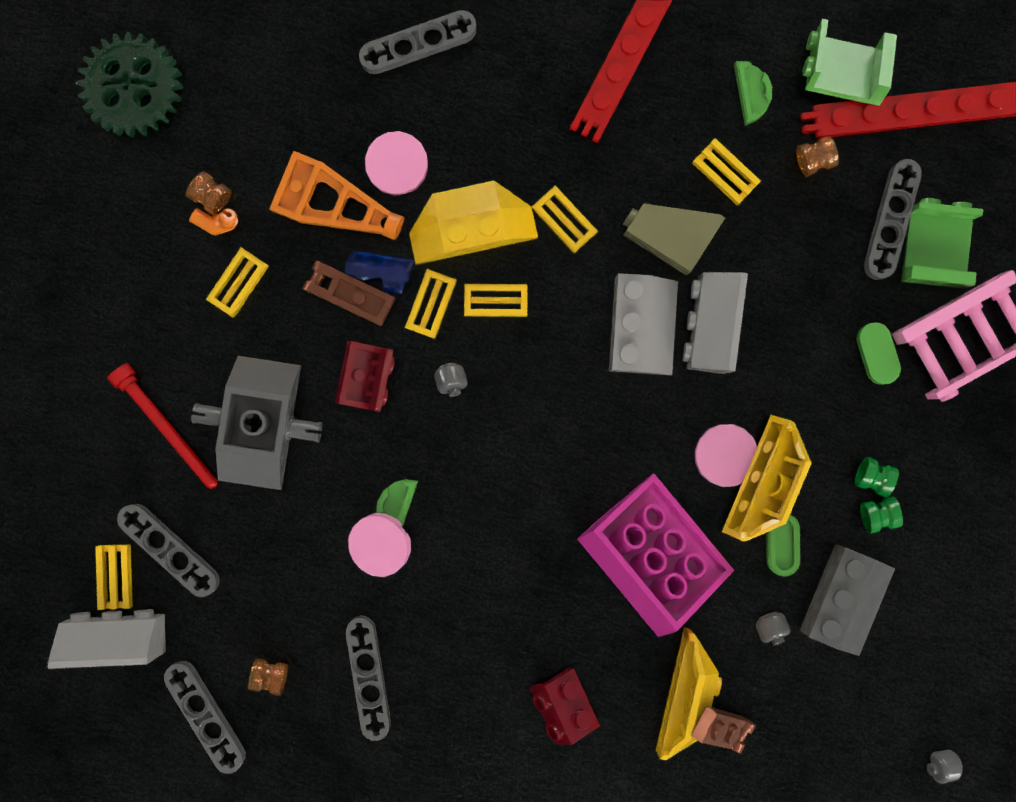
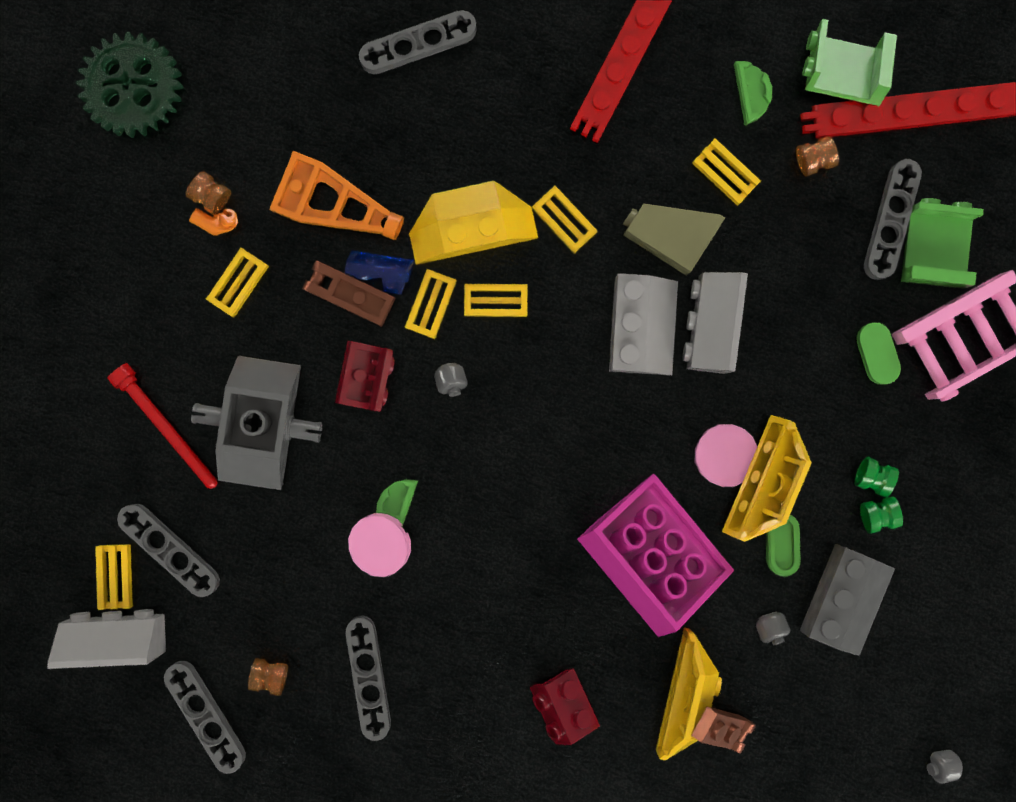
(396, 163): bright pink tile -> none

